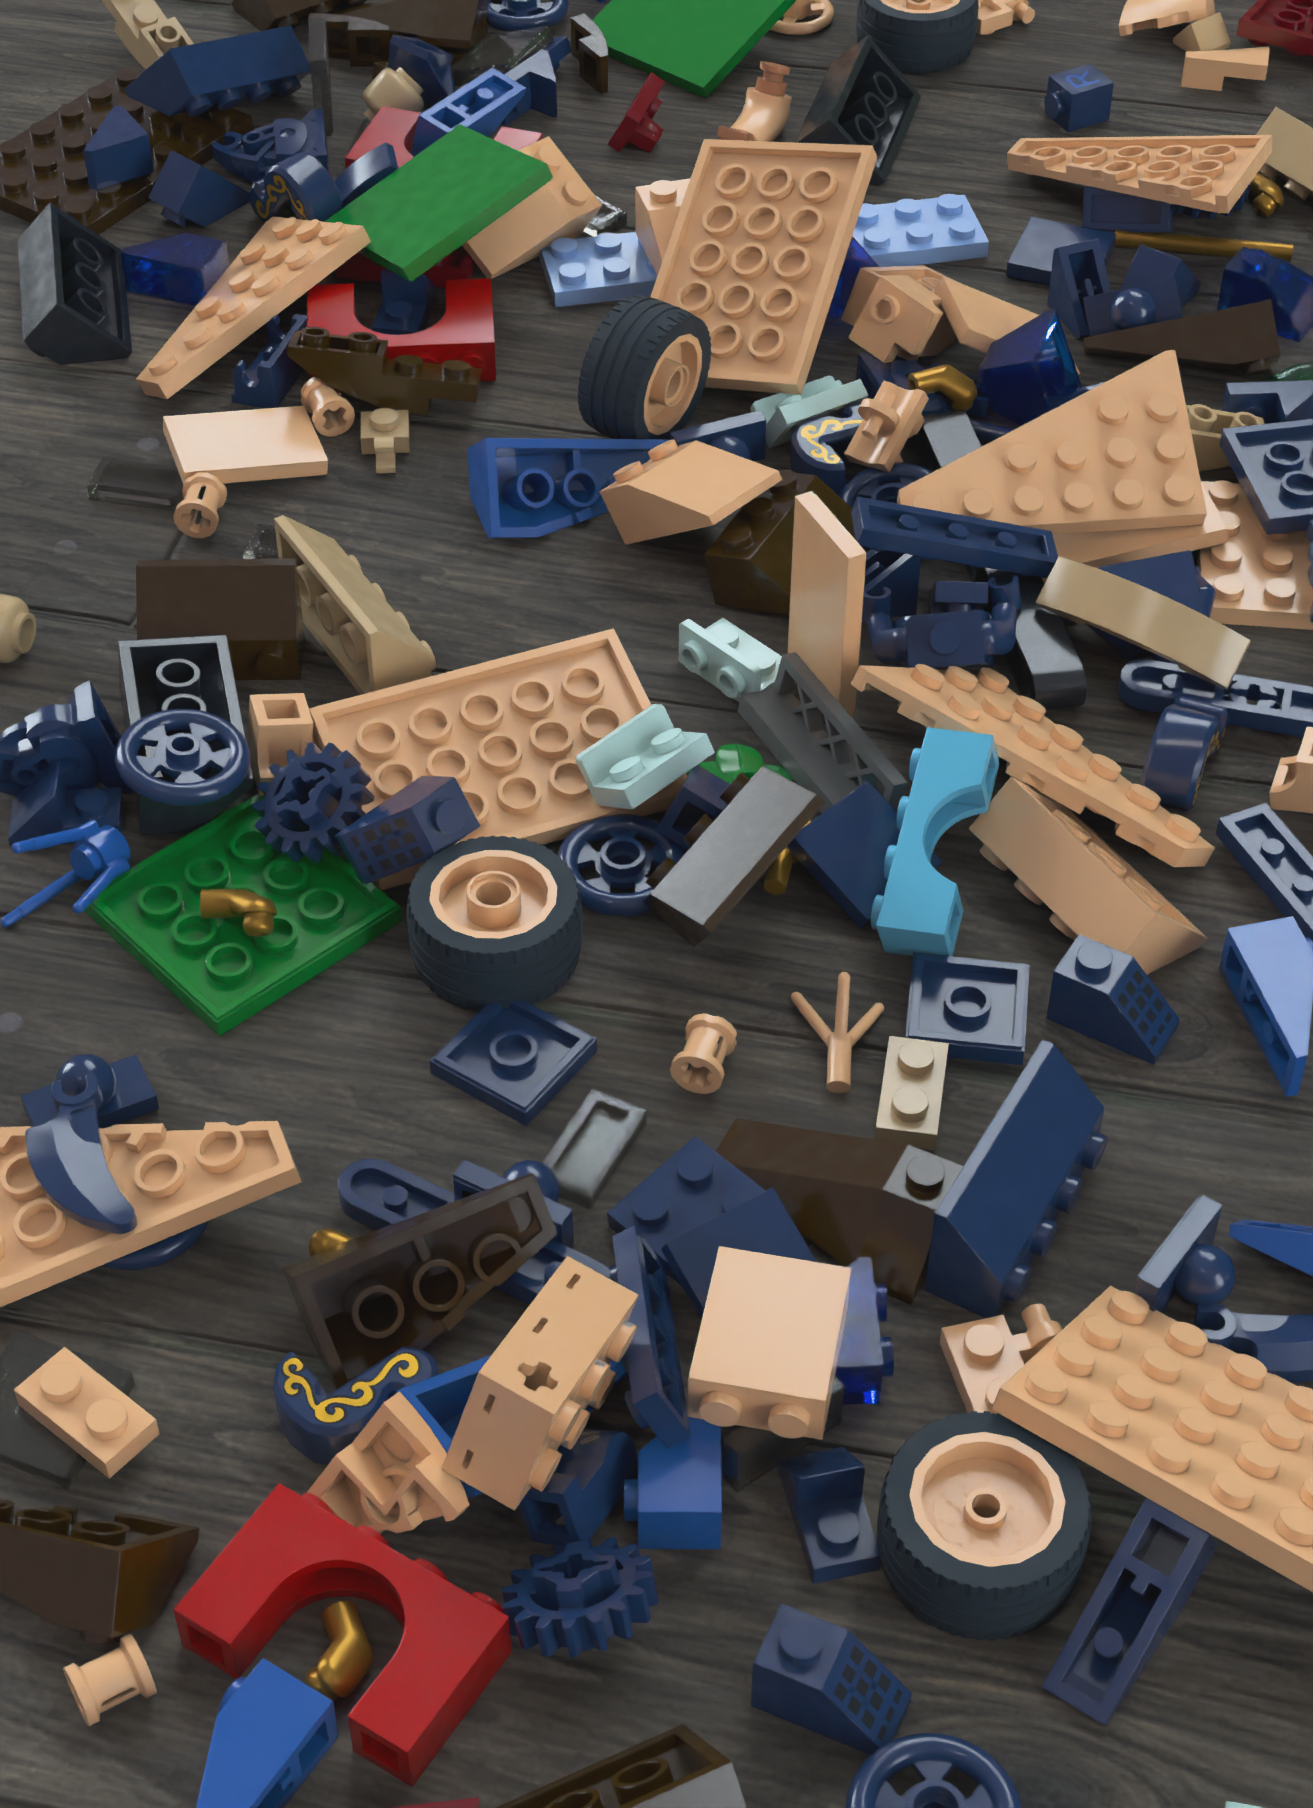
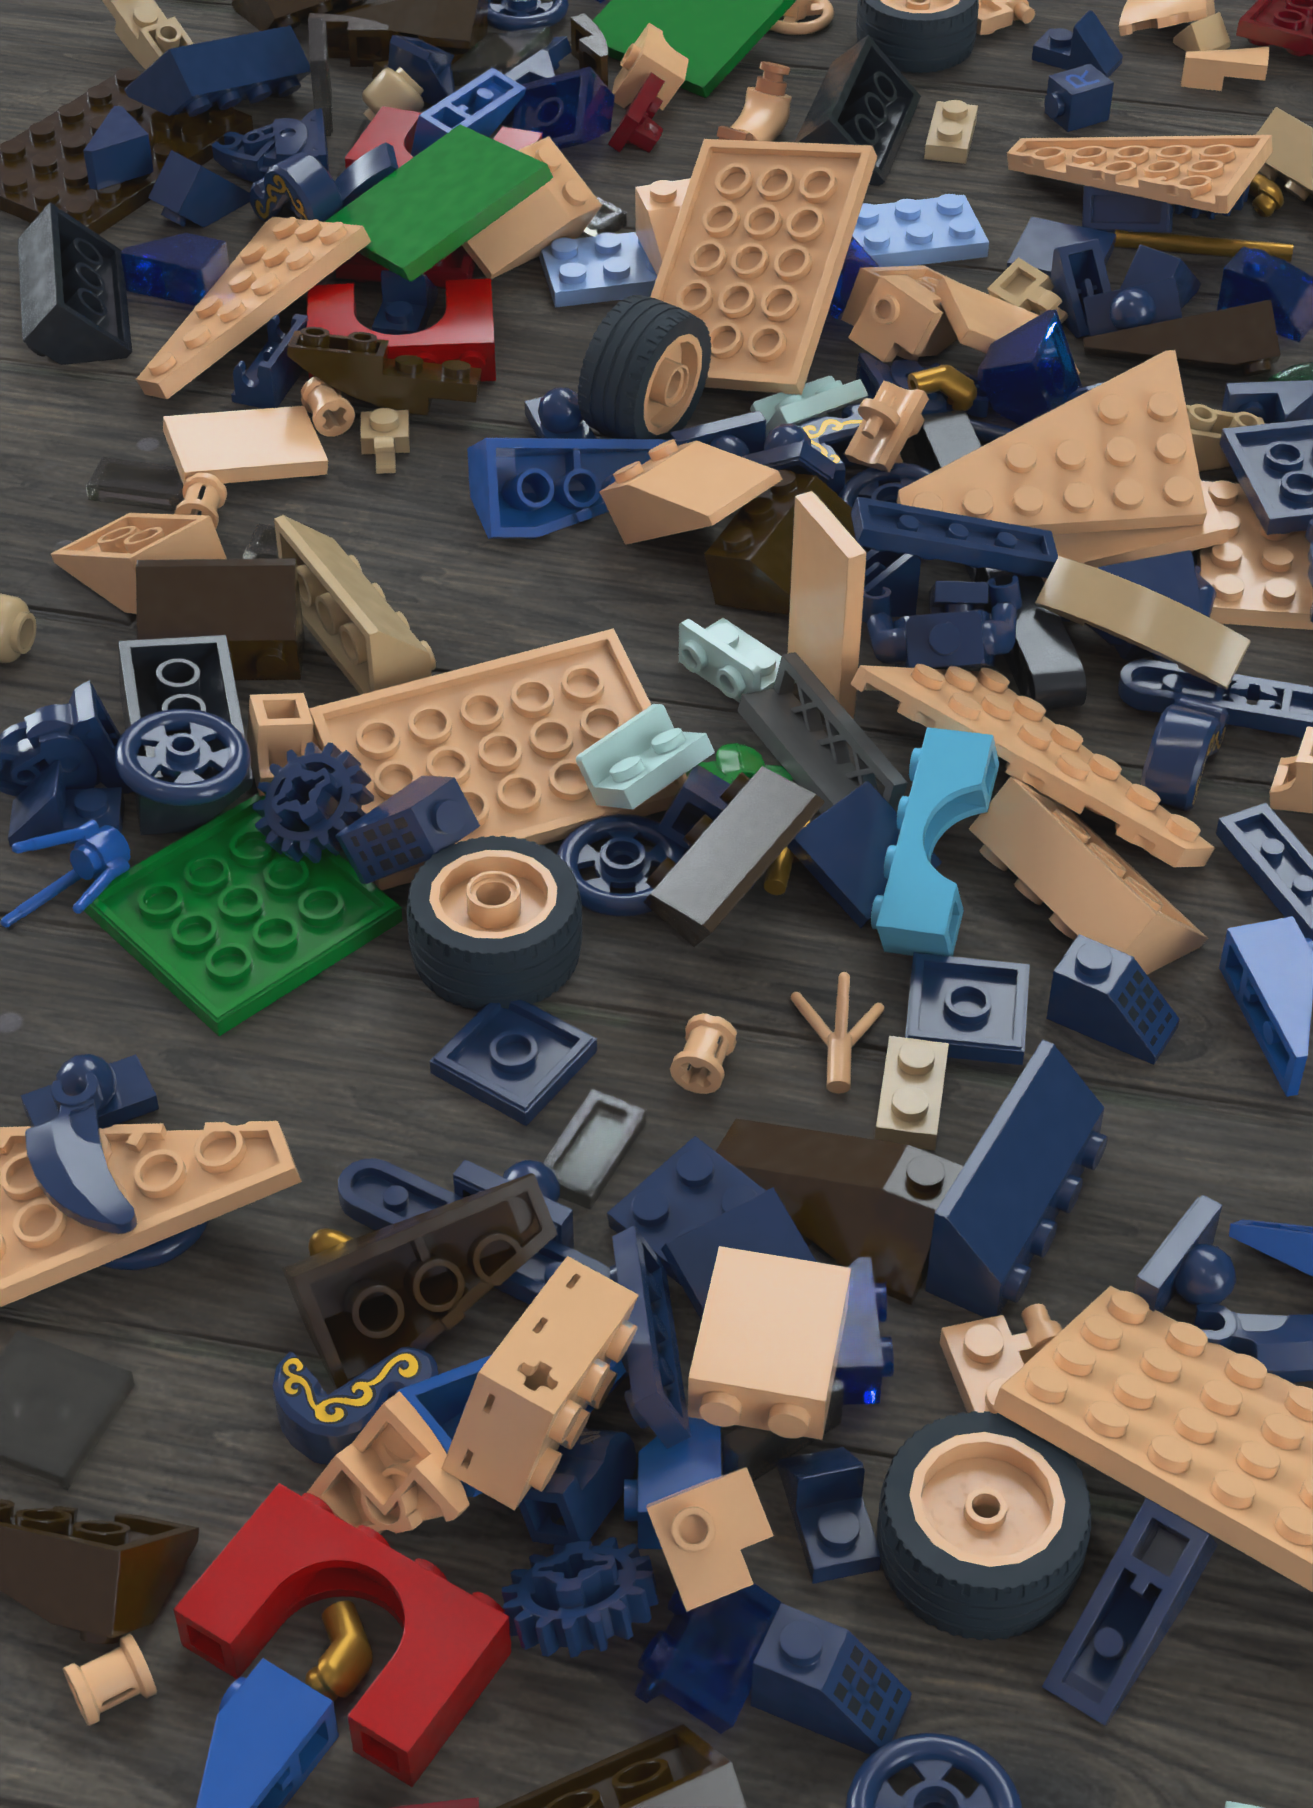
(87, 1412): light nougat plate -> none
(109, 555): none -> light nougat slope
(240, 903): pearl gold arm -> none
(557, 415): none -> dark blue tile
(566, 108): none -> clear blue slope
(649, 55): none -> light nougat brick
(705, 1532): none -> light nougat brick
(708, 1655): none -> clear blue bracket
(791, 449): none -> dark blue tile
(951, 131): none -> tan plate
(1027, 289): none -> tan plate
(1084, 46): none -> dark blue slope

